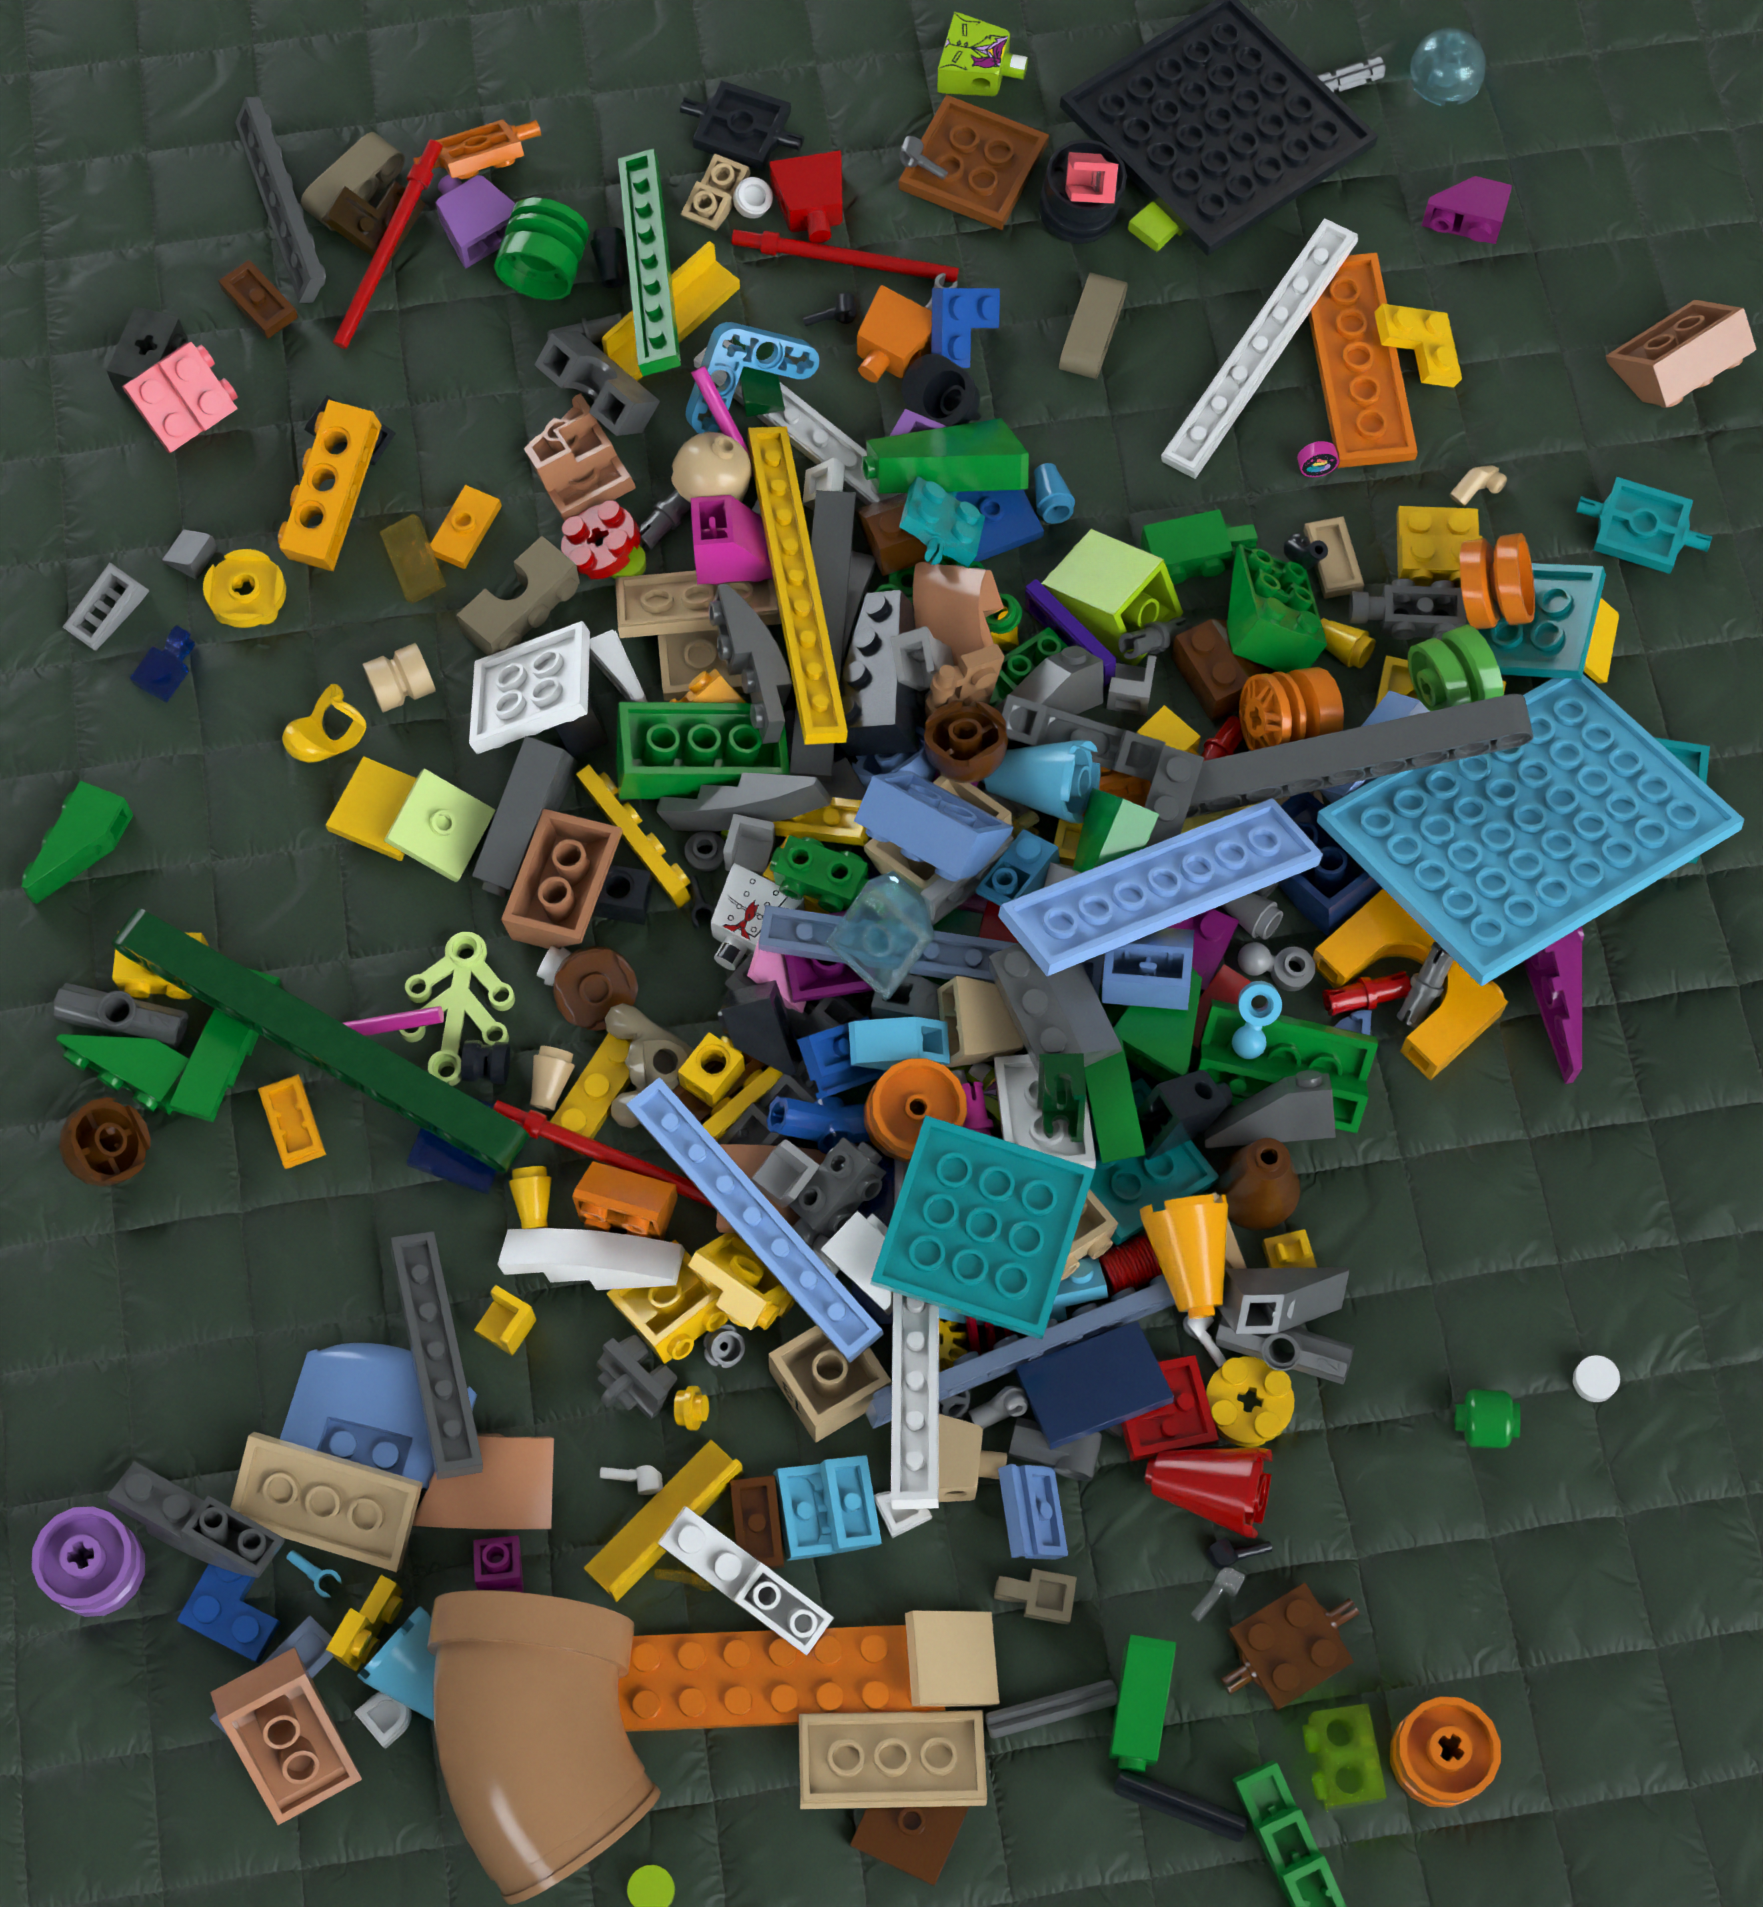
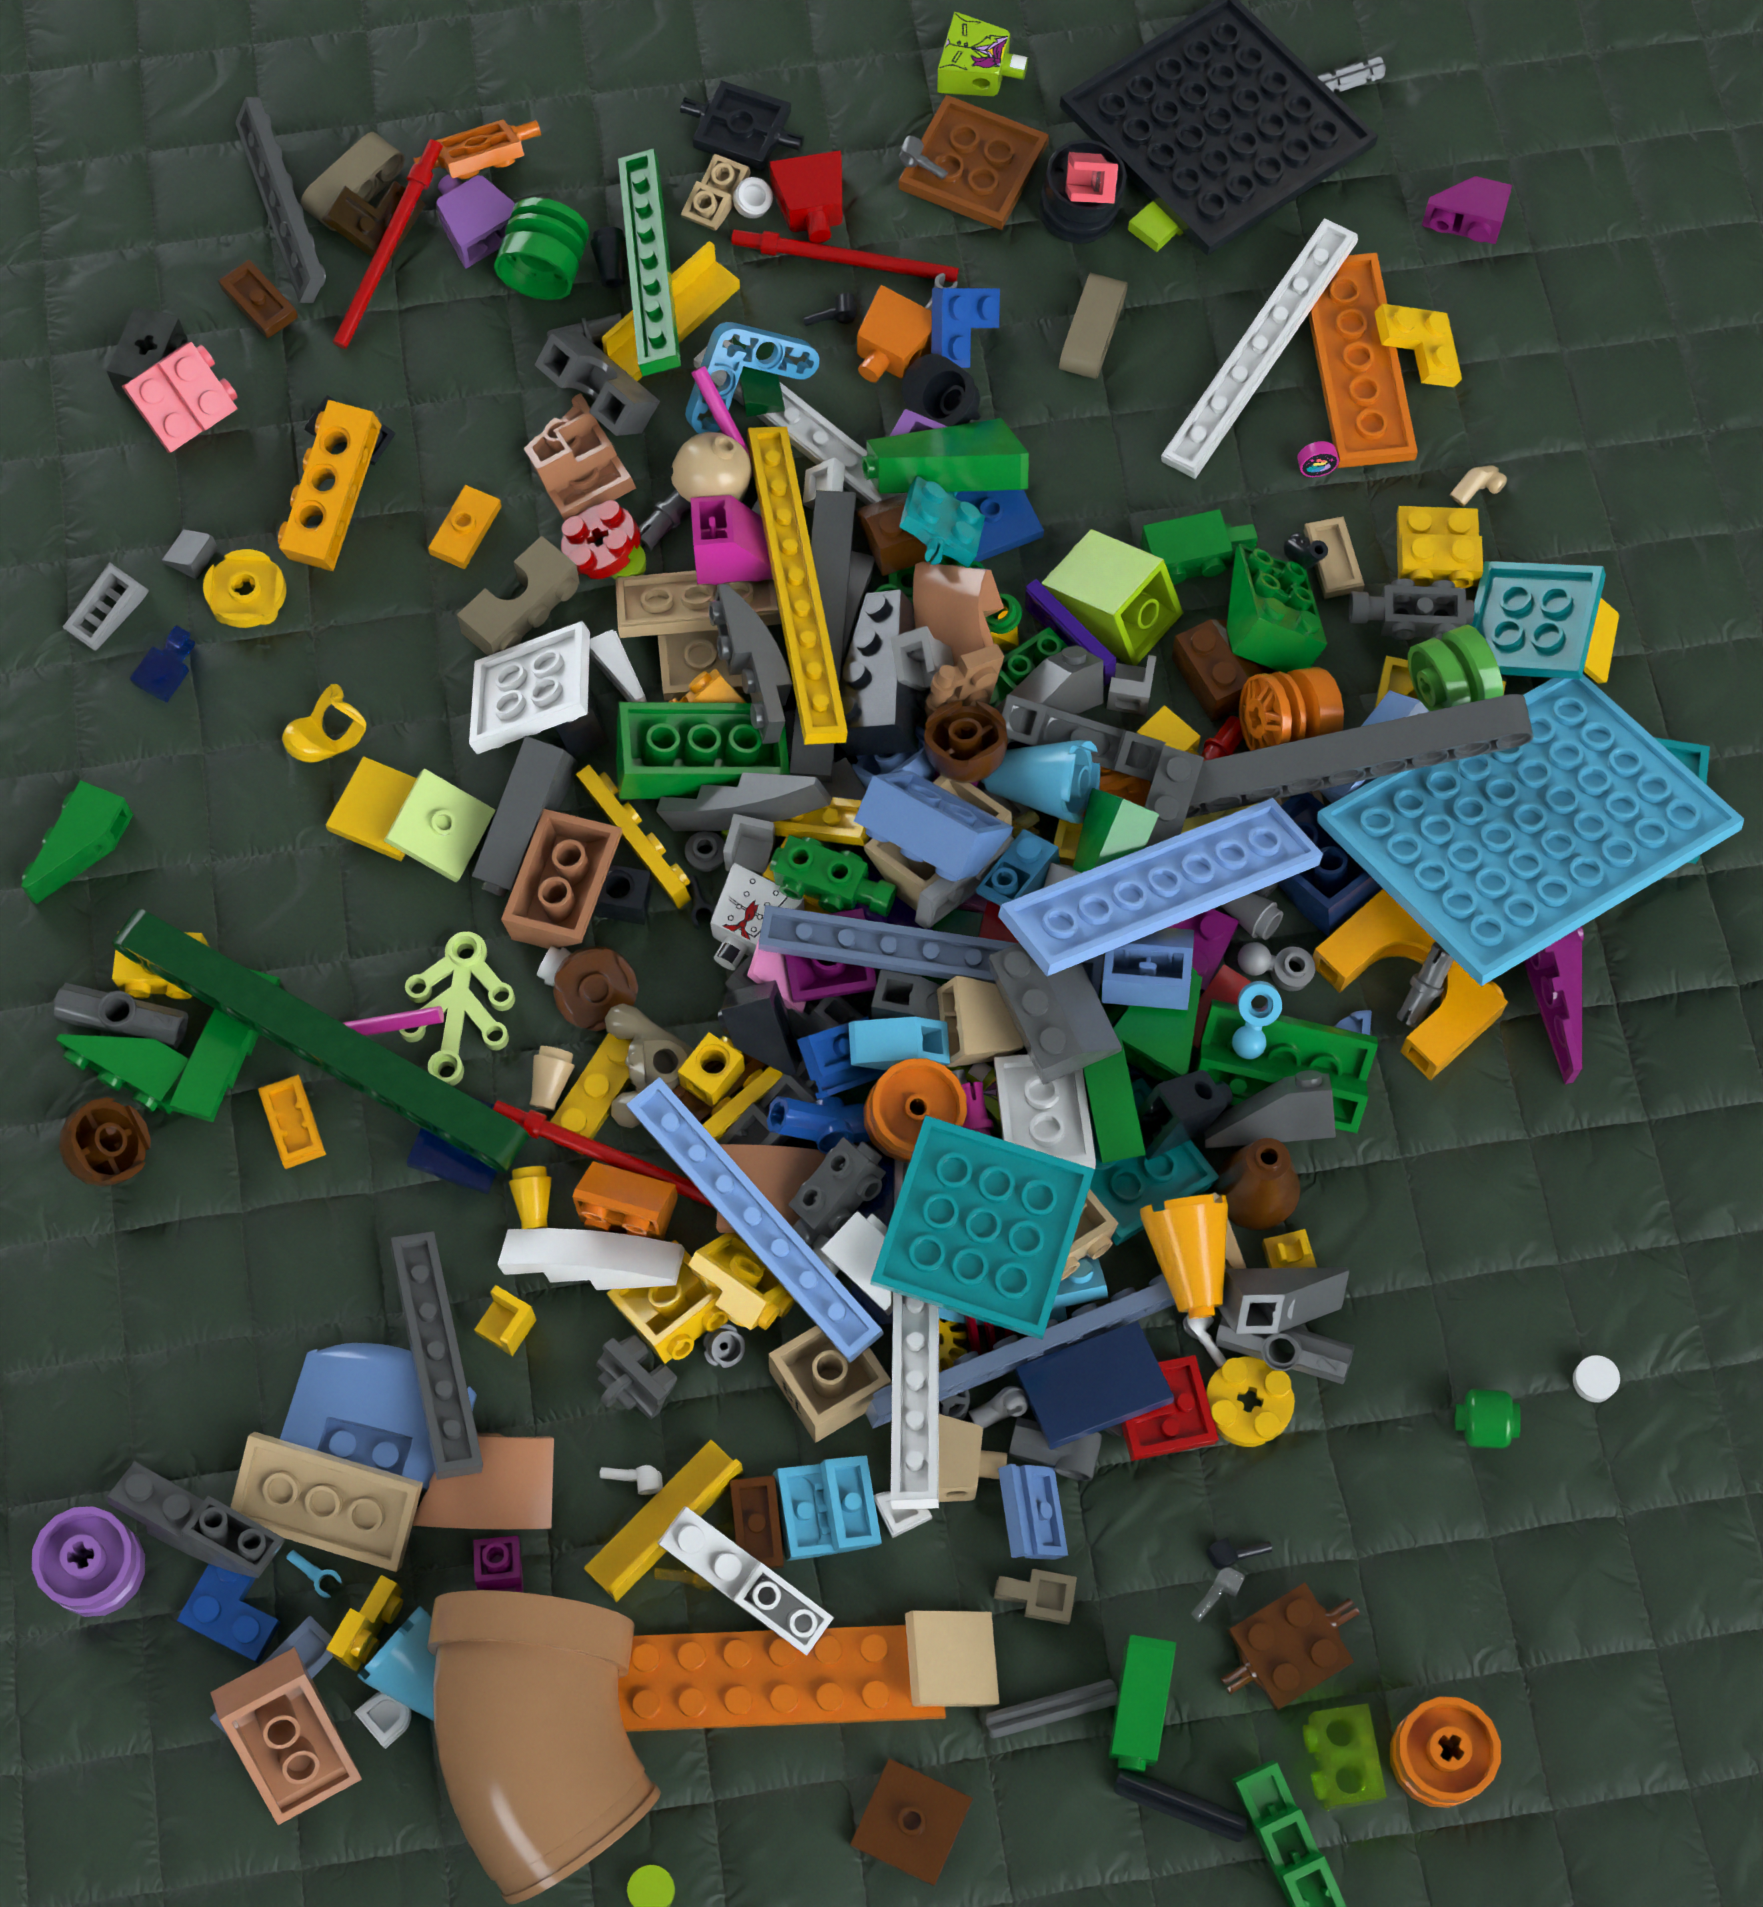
(399, 677): tan wheel -> none
(413, 558): clear yellow plate -> none
(485, 1061): black wheel -> none
(691, 1408): yellow plate -> none
(784, 1173): light grey panel -> none
(883, 933): clear light blue slope -> none
(892, 1759): tan tile -> none
(1053, 497): dark azure cone -> none
(1062, 1092): dark green hinge -> none
(1129, 1264): red piece -> none
(1152, 638): dark grey pin -> none
(1215, 1484): red cone -> none
(1348, 643): yellow cone -> none
(1366, 993): red pin -> none
(1448, 66): clear light blue cylinder -> none
(1497, 581): orange wheel -> none
(1643, 525): teal plate -> none
(1683, 352): nougat slope -> none

